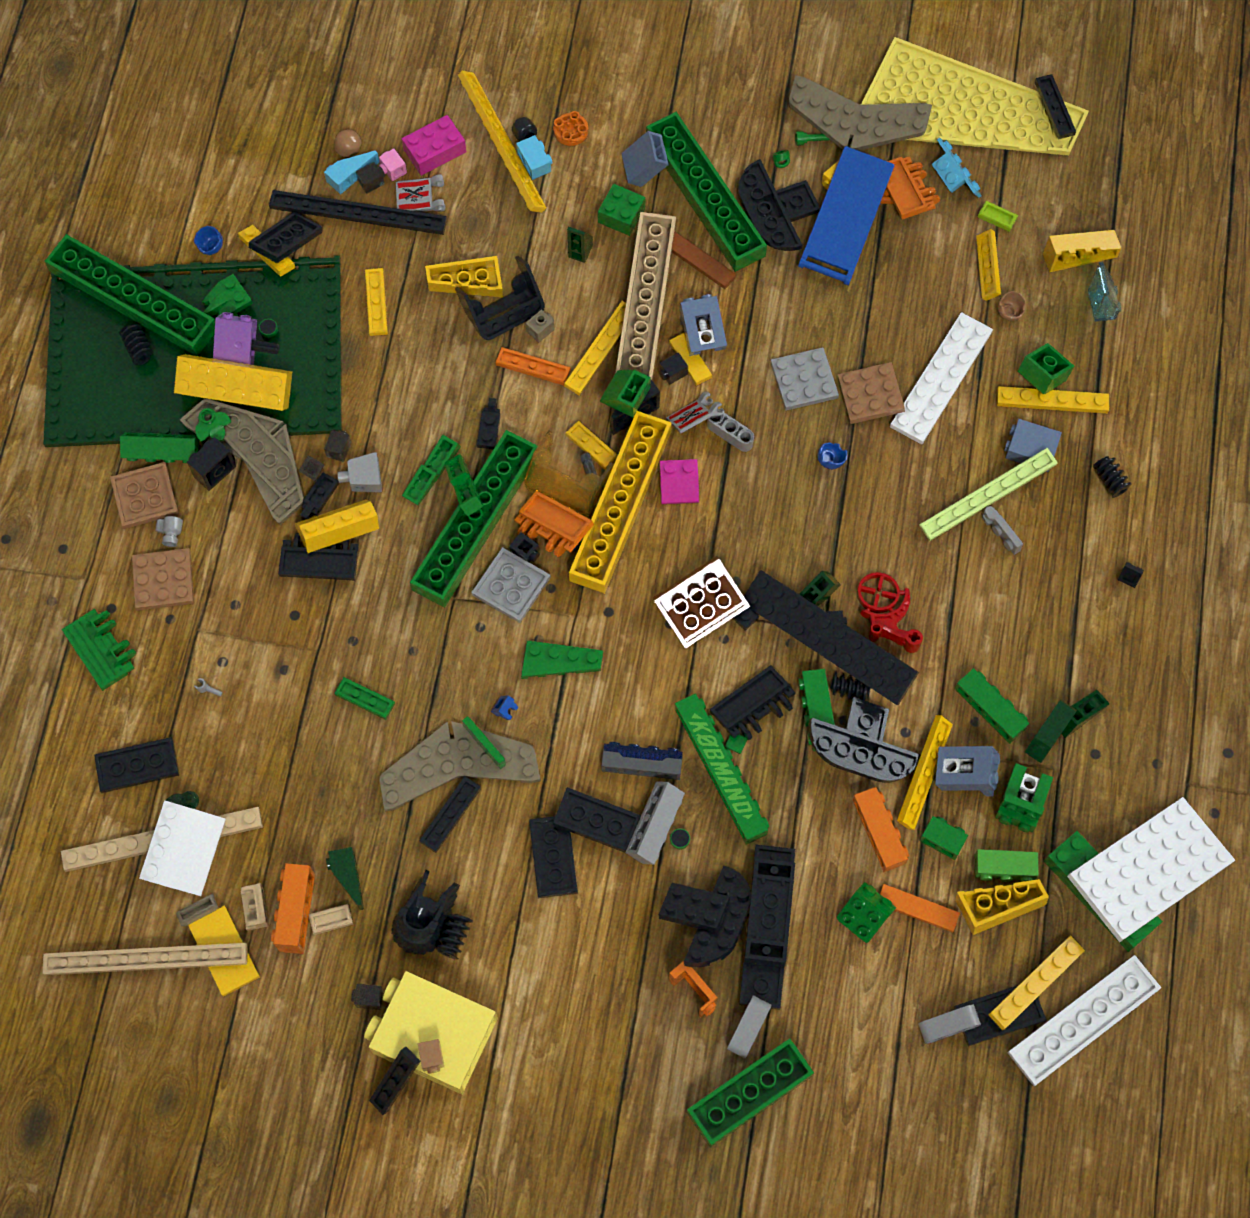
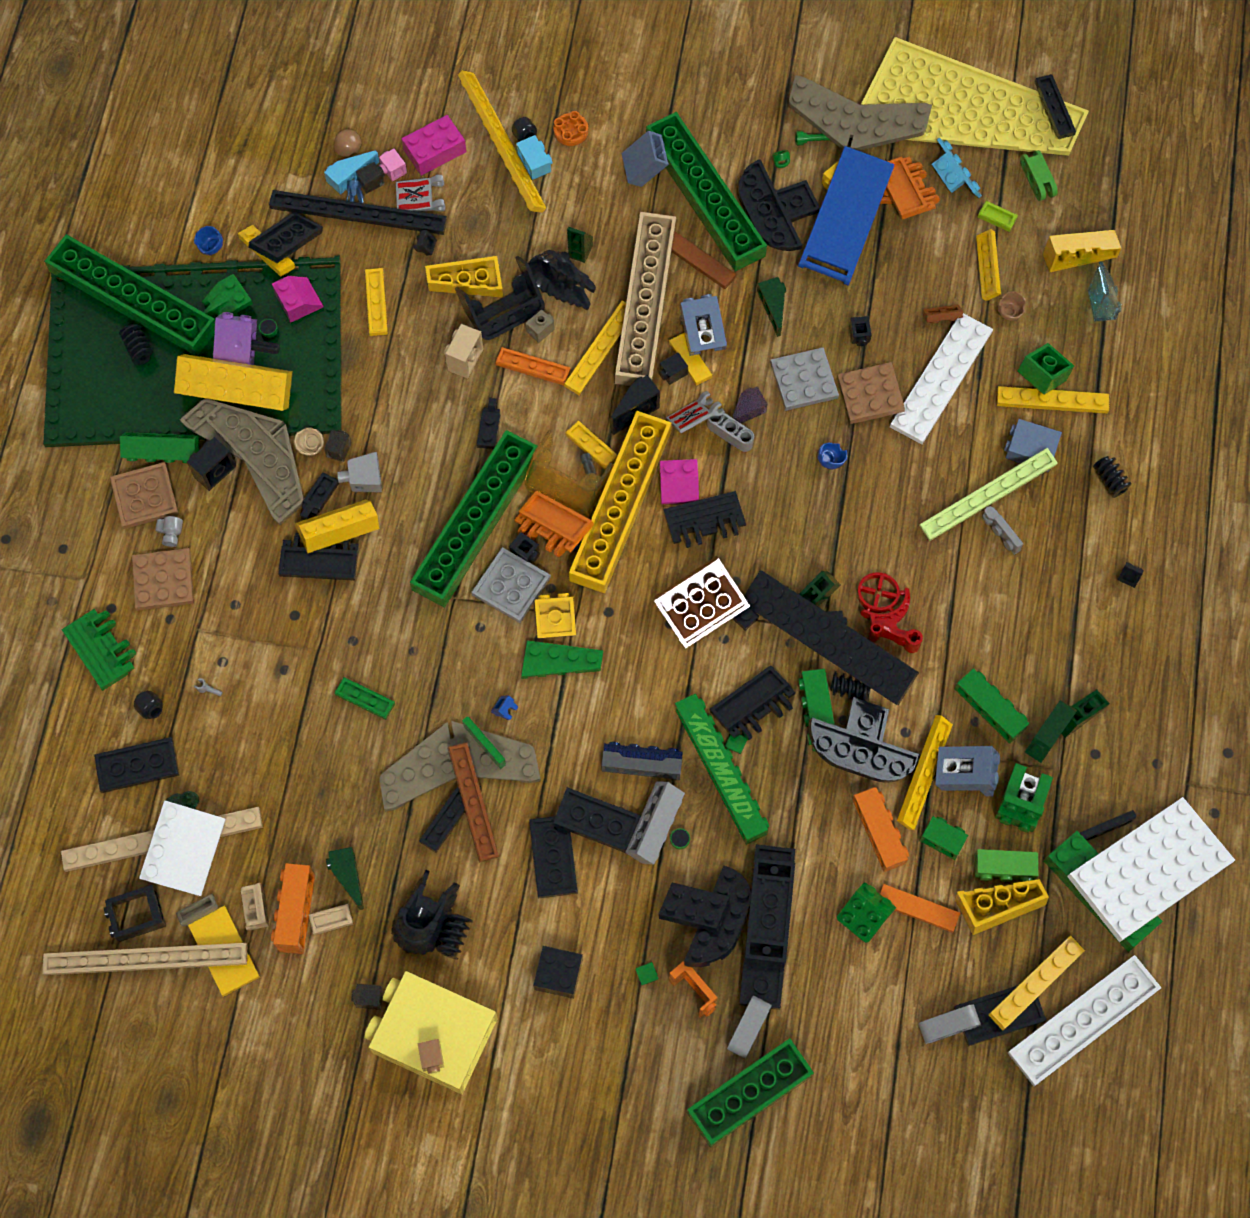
(148, 704): none -> black head
(158, 919): none -> black window
(212, 427): green plate -> none
(296, 297): none -> dark pink slope
(309, 441): none -> tan hair
(312, 468): clear smoke brick -> none
(354, 187): none -> flat silver piece
(394, 1080): black plate -> none
(426, 243): none -> black tile
(431, 470): green slope -> none
(463, 485): green slope -> none
(464, 350): none -> tan brick
(473, 802): none -> dark orange tile
(555, 616): none -> yellow plate
(558, 972): none -> black brick
(559, 278): none -> black piece
(621, 209): green brick -> none
(626, 391): green slope -> none
(647, 973): none -> green piece
(704, 517): none -> black hinge
(750, 405): none -> clear purple slope
(772, 297): none -> dark green slope
(860, 330): none -> black brick
(937, 314): none -> dark orange plate
(1039, 175): none -> bright green piece
(1109, 825): none -> black tile

